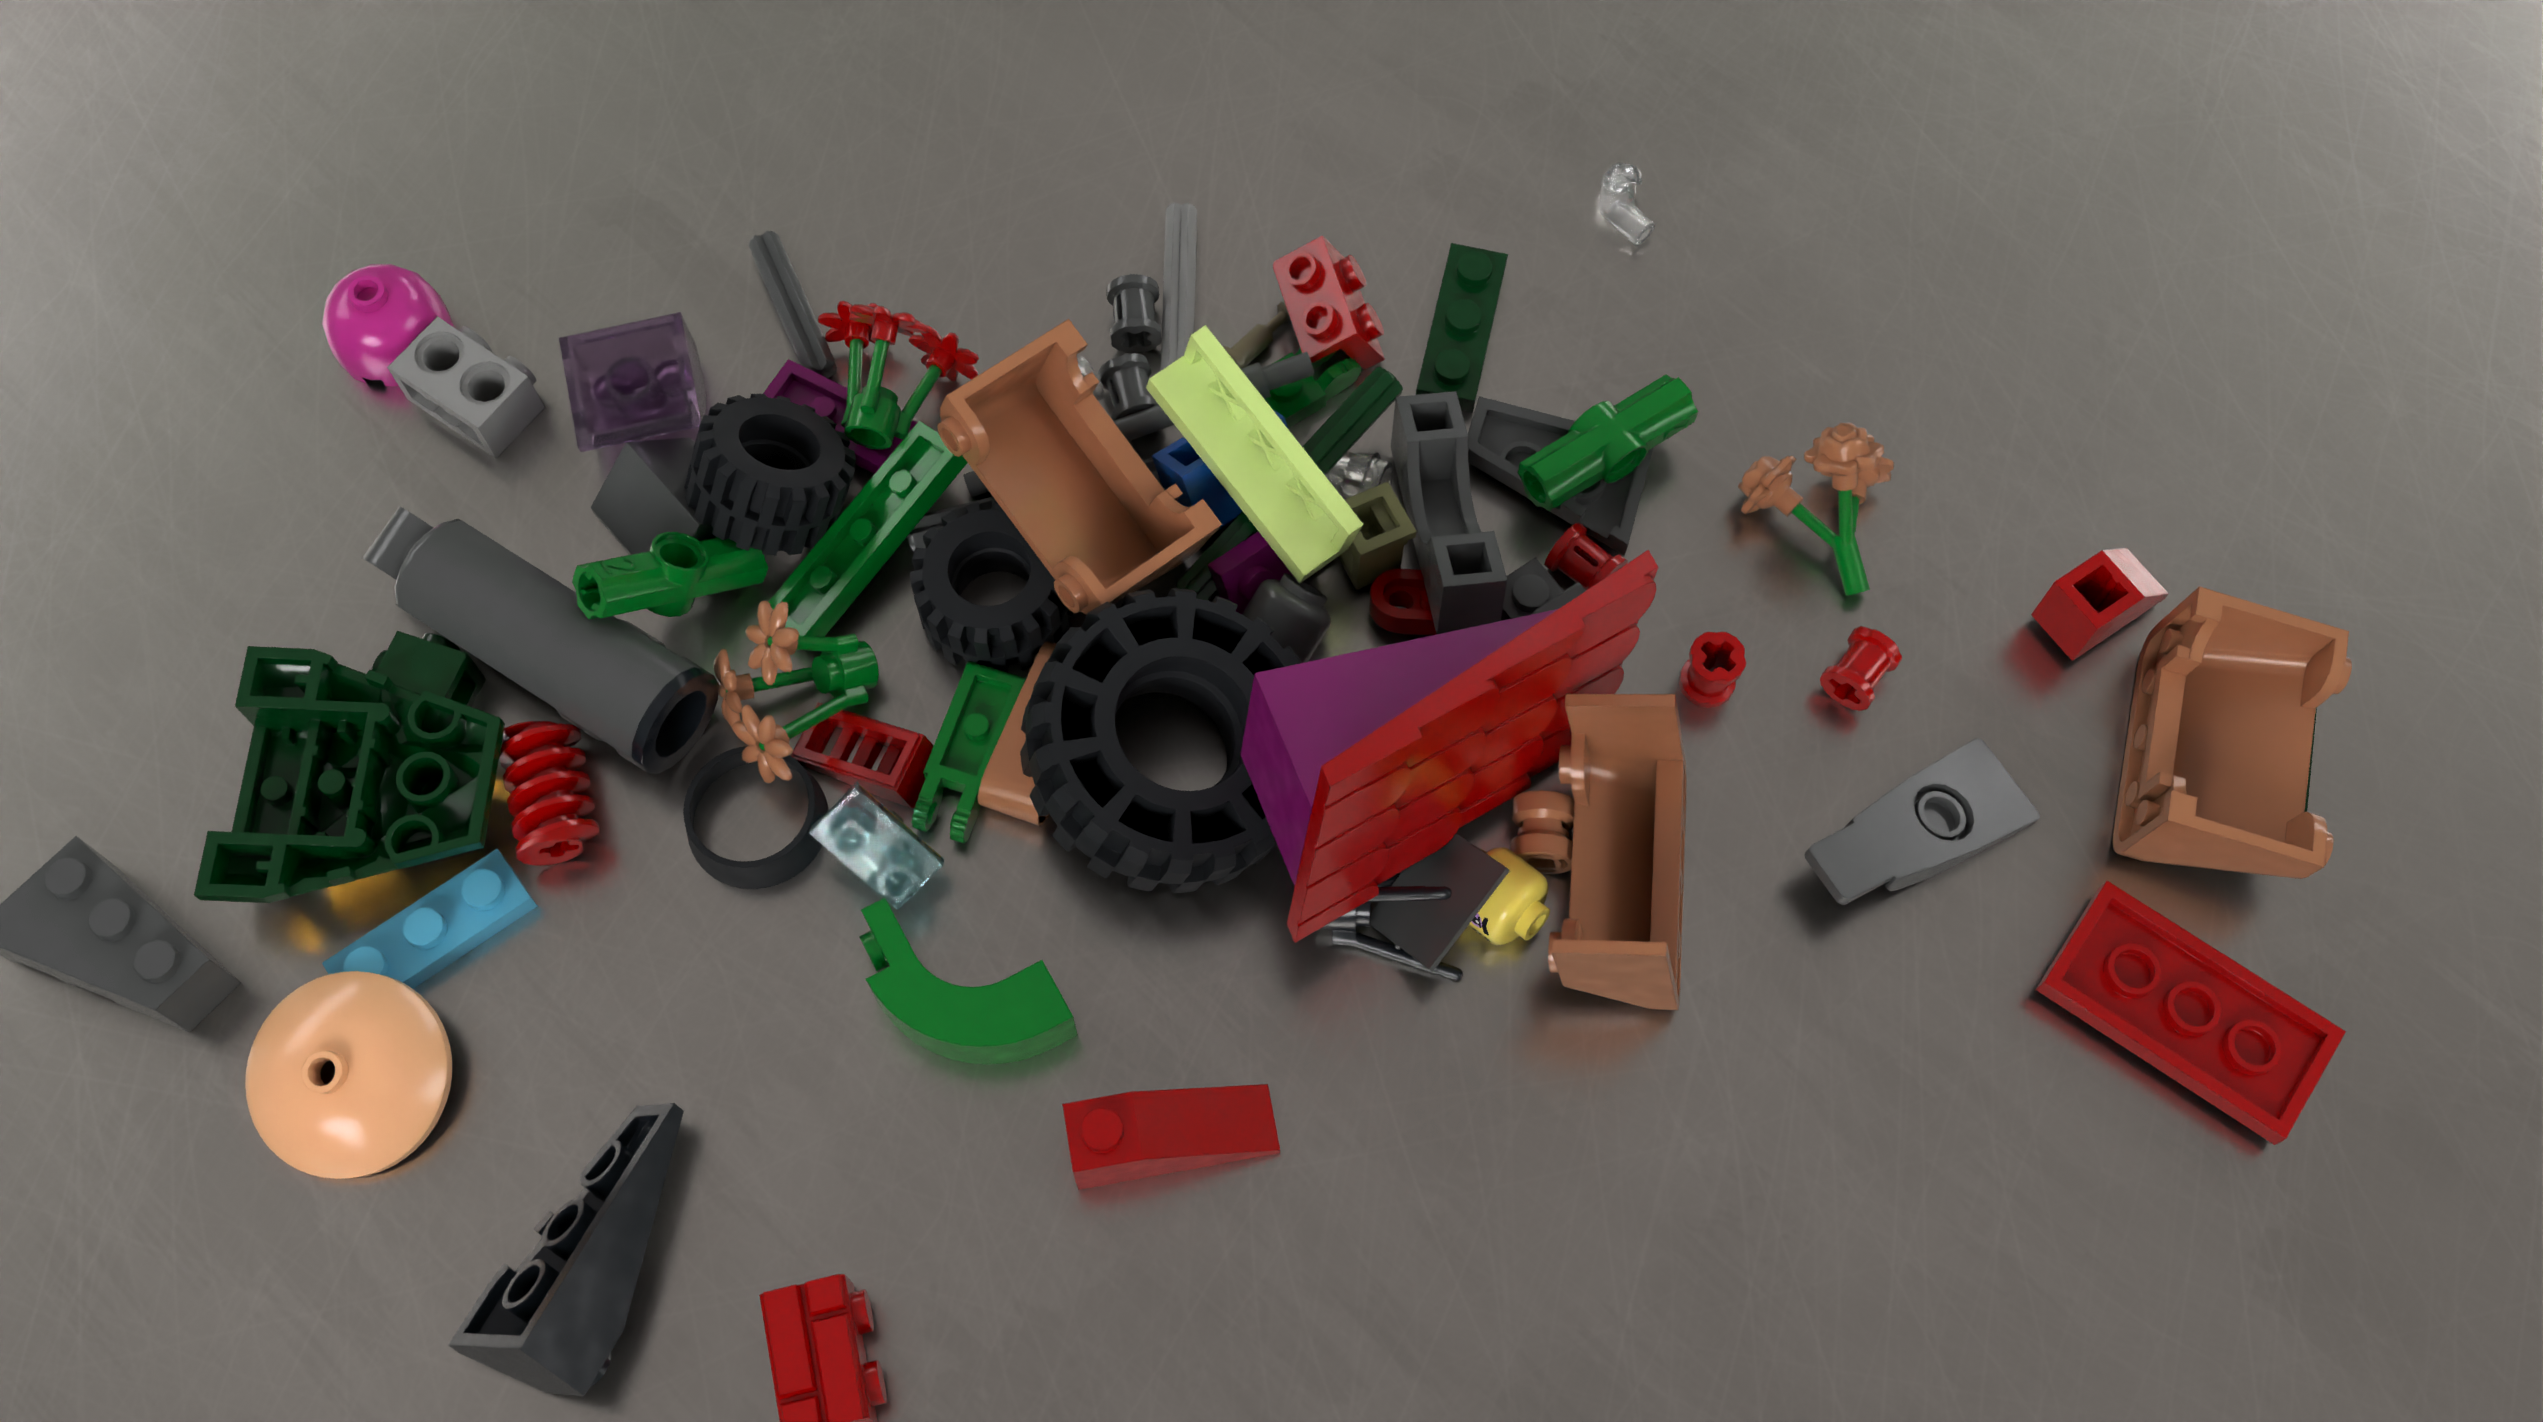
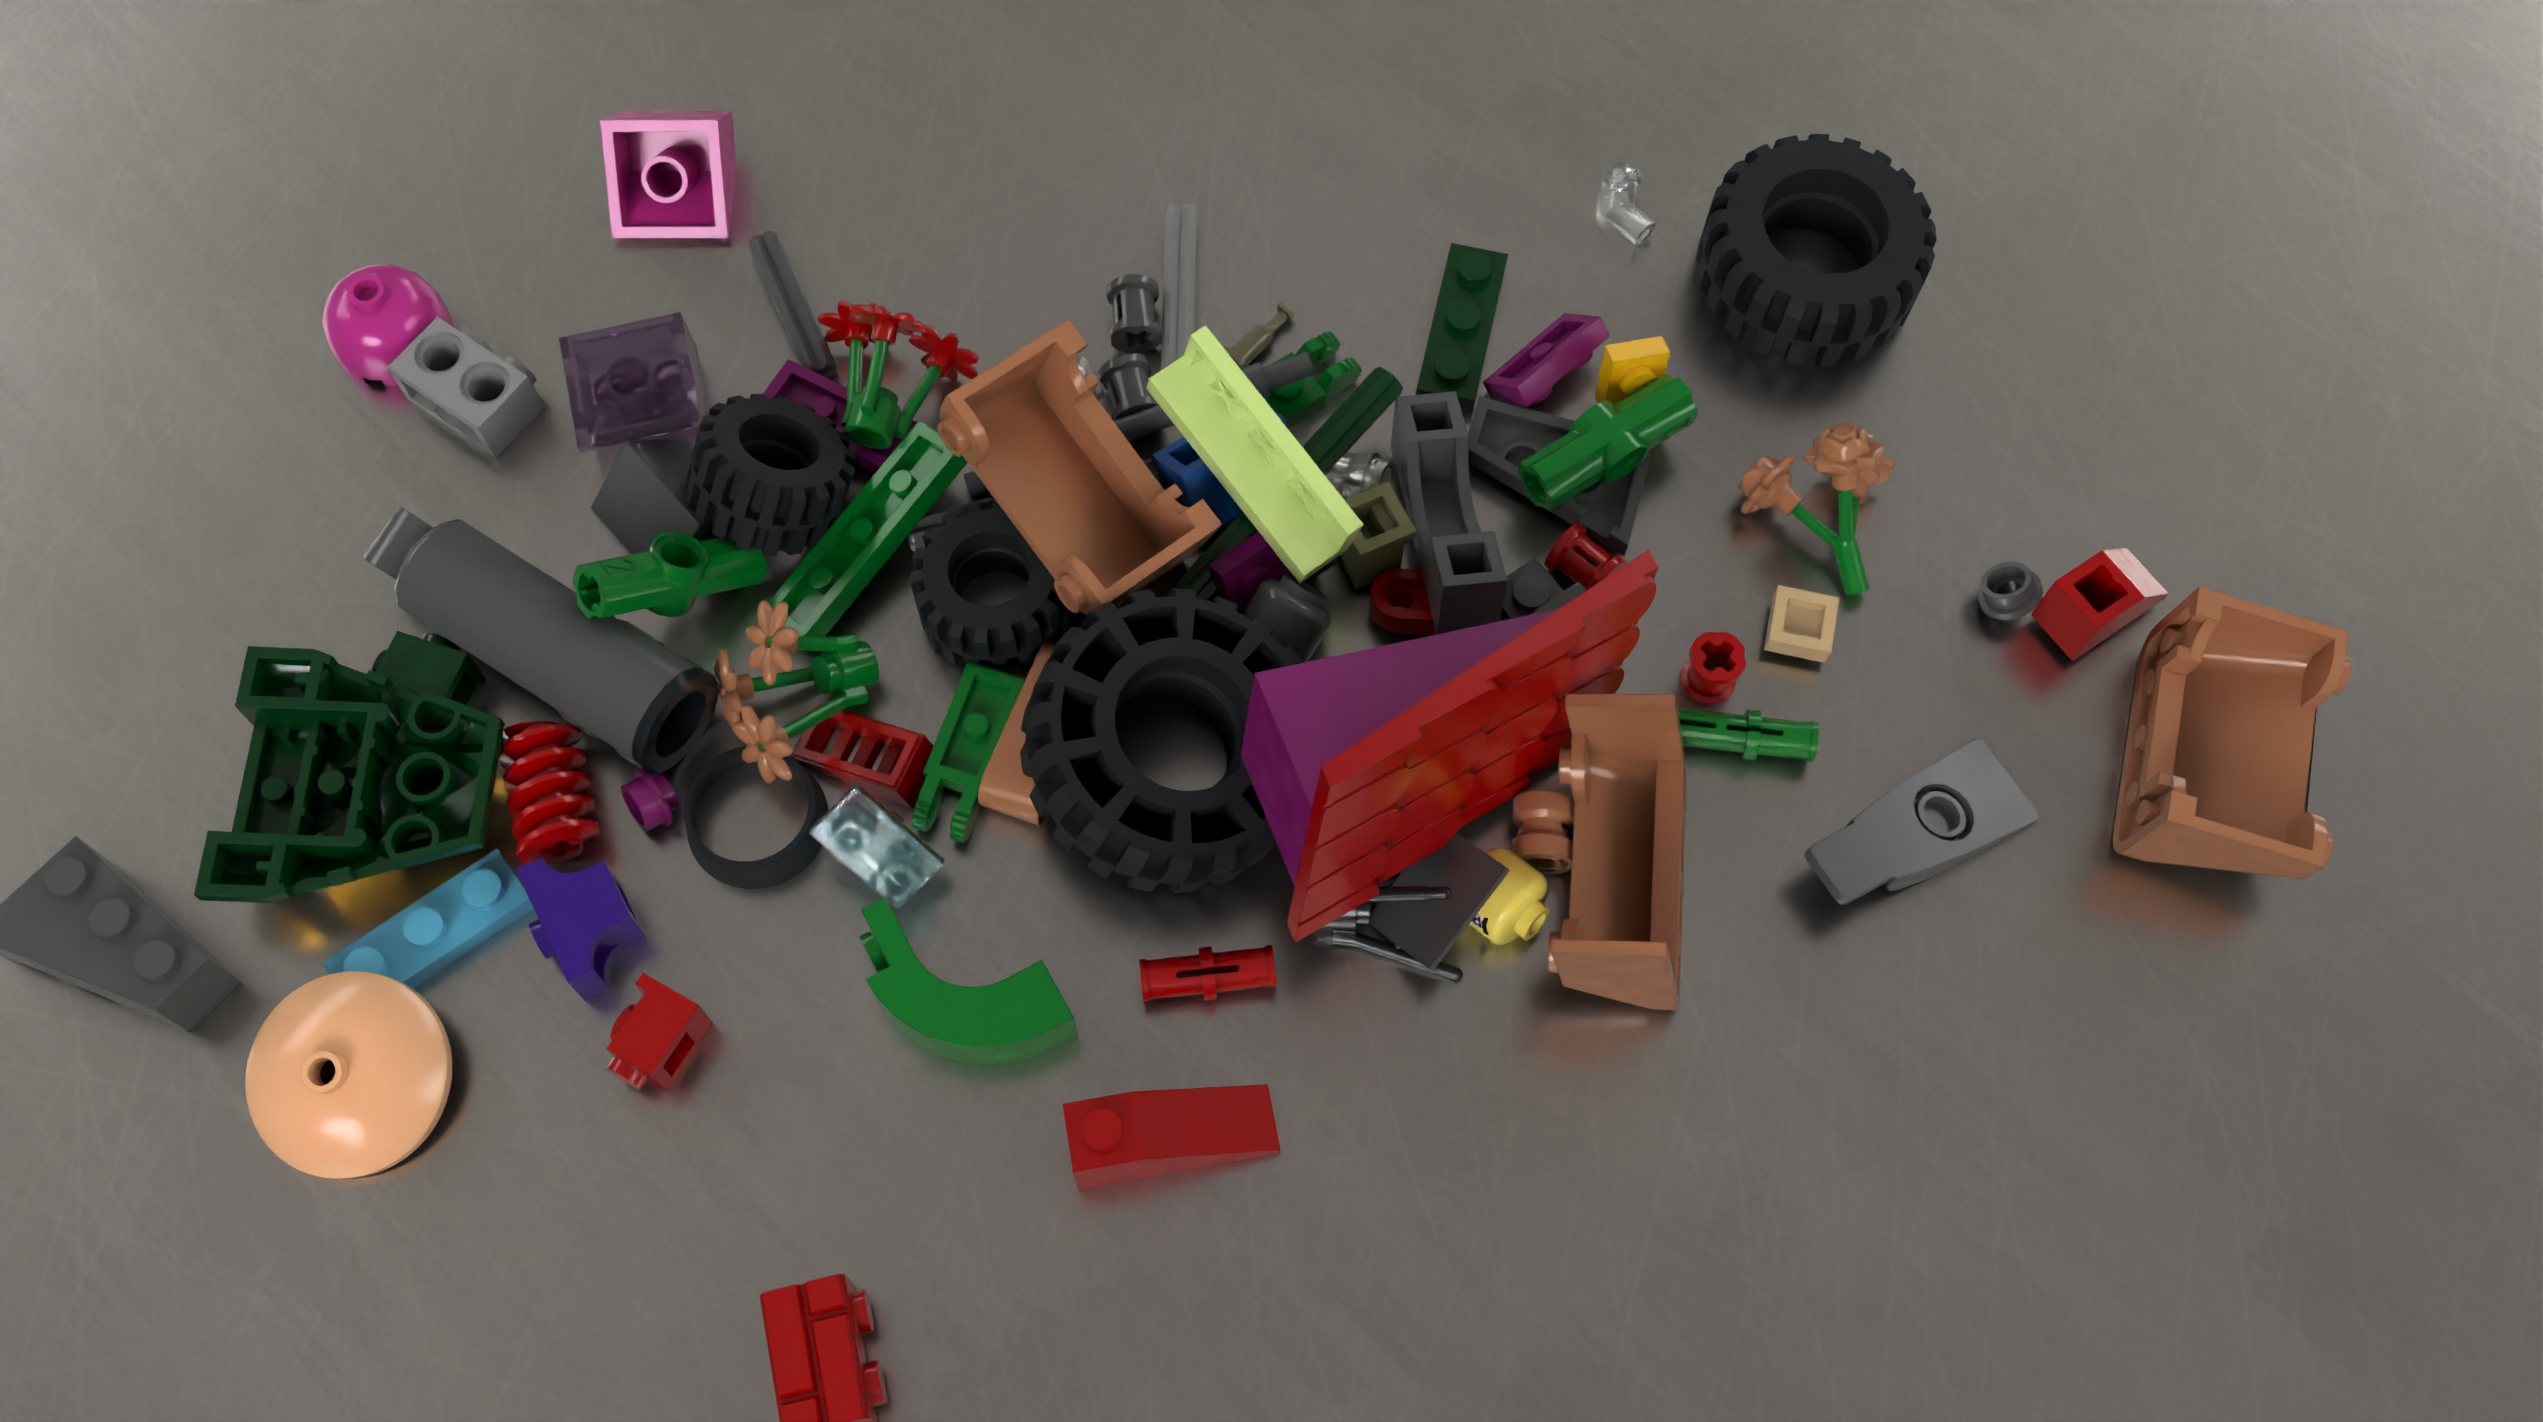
(574, 1290): black wedge -> none
(580, 921): none -> dark purple brick
(650, 800): none -> magenta plate
(656, 1036): none -> red brick
(669, 173): none -> dark pink slope
(1254, 969): none -> red pin
(1327, 303): bracket -> none
(1546, 359): none -> magenta plate
(1630, 367): none -> yellow bracket
(1749, 734): none -> green pin
(1801, 624): none -> tan plate
(1825, 190): none -> black tyre
(1861, 668): red bush -> none
(2009, 591): none -> dark grey plate
(2192, 1012): red plate -> none

